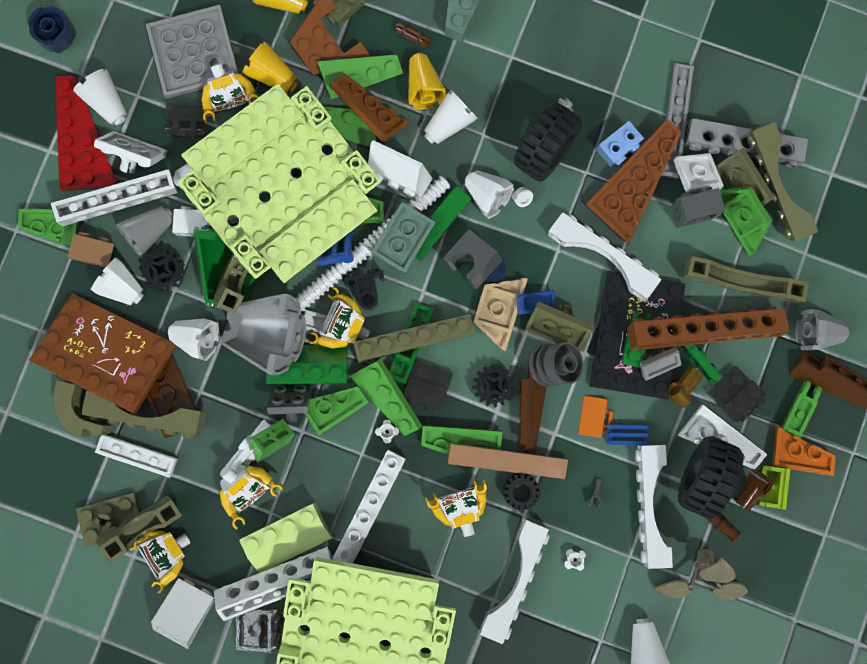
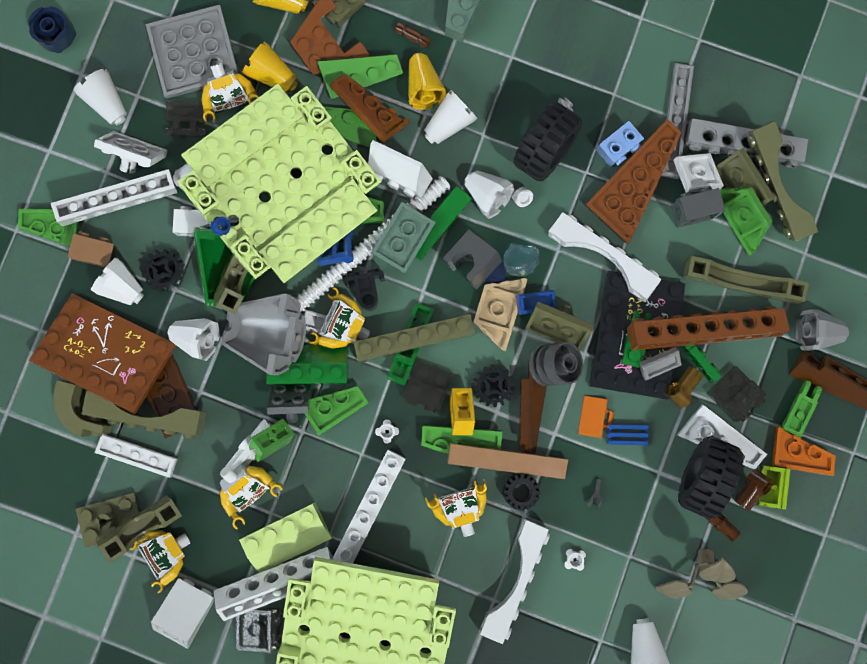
(79, 161): red wing -> none
(145, 228): light grey cone -> none
(223, 222): none -> blue plate
(385, 393): bright green wing -> none
(462, 411): none -> yellow brick
(521, 259): none -> clear light blue hair
(655, 551): white arch -> none

